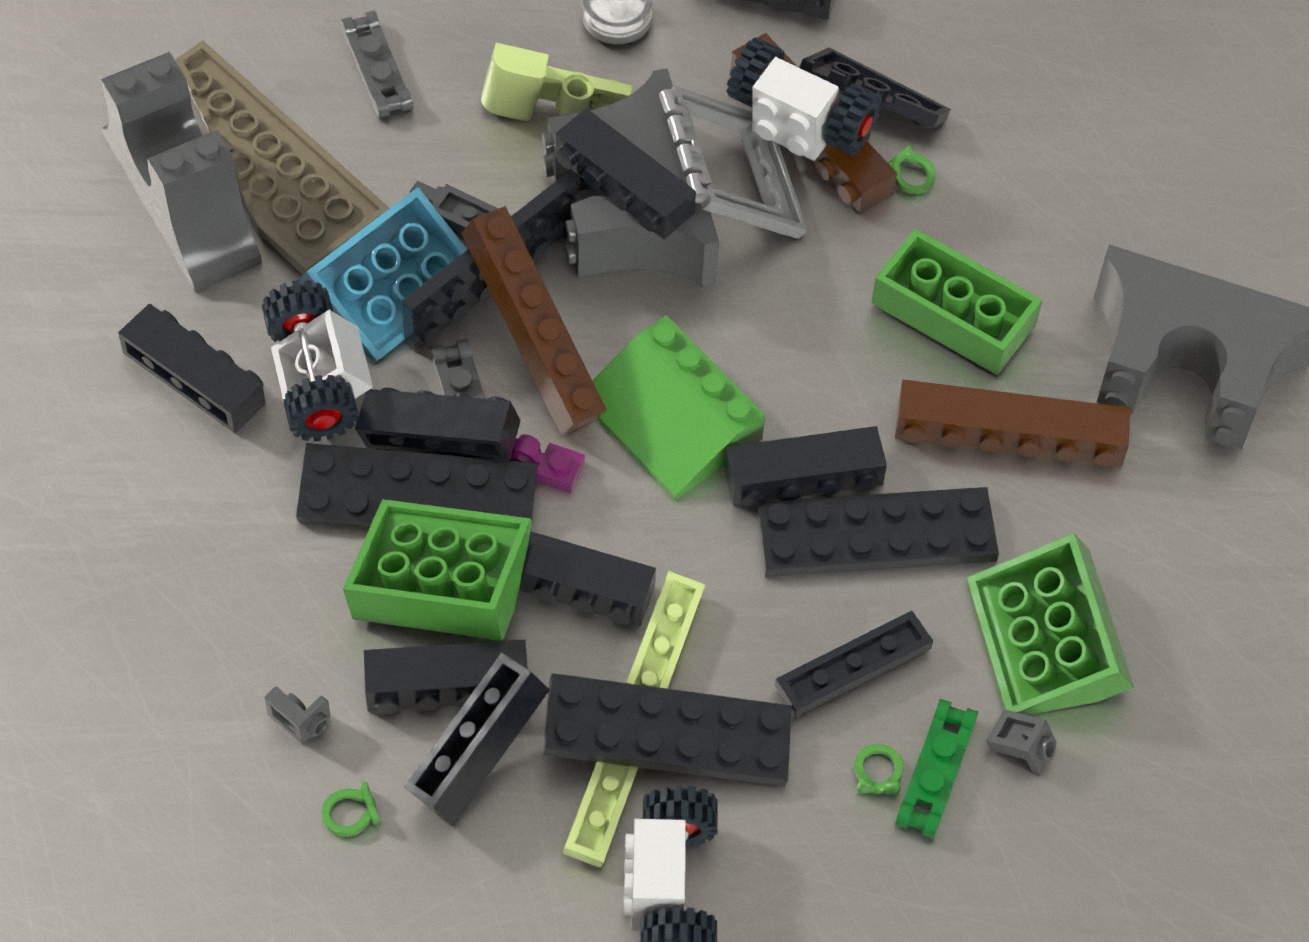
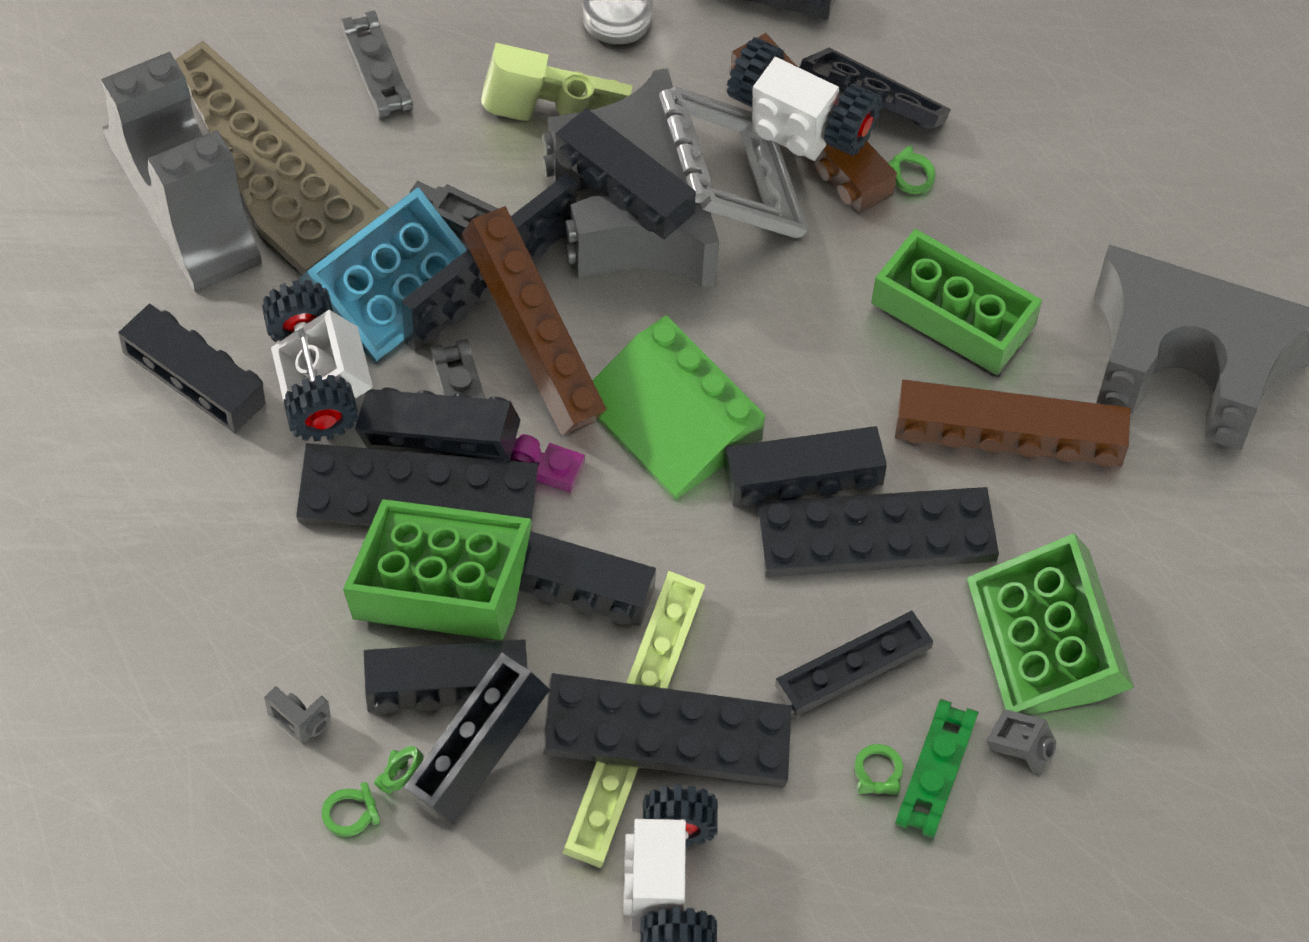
(397, 762): none -> bright green piece

